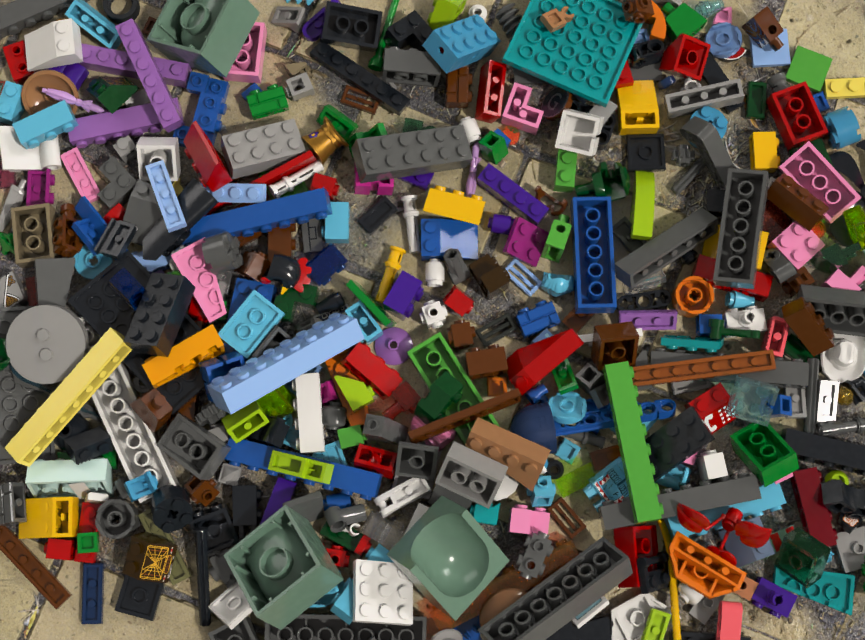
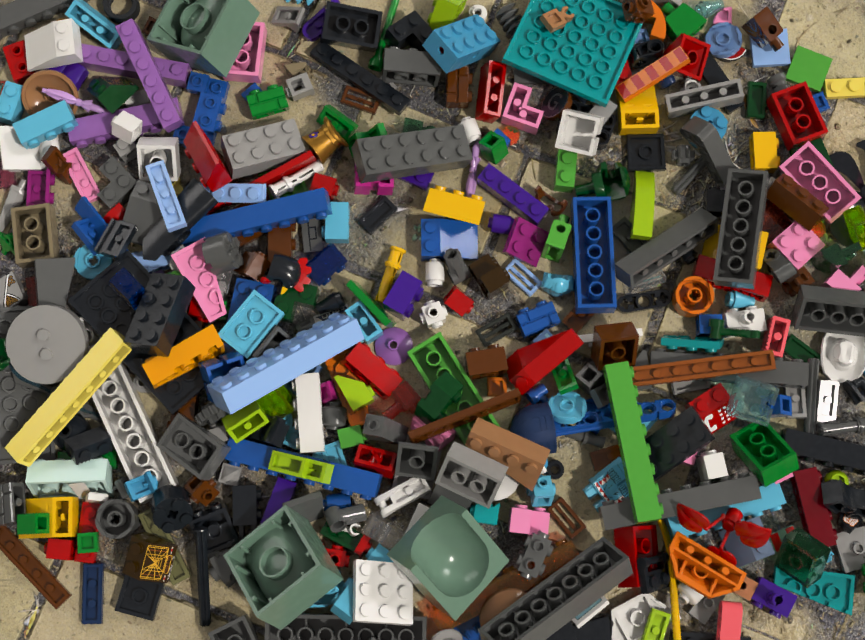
(33, 523): none -> green brick
(57, 164): none -> reddish brown slope
(65, 238): reddish brown brick -> none
(126, 127): none -> white brick
(152, 409): reddish brown torso -> none
(231, 606): white tile -> none
(411, 215): white pin -> none
(461, 334): reddish brown brick -> none
(567, 451): medium azure tile -> none
(574, 480): clear neon green panel -> none
(650, 319): medium lavender tile -> none
(652, 74): none -> tile
(676, 477): medium azure piece -> none
(808, 326): reddish brown brick -> none
(842, 128): dark azure brick -> none
(845, 396): clear yellow plate -> none

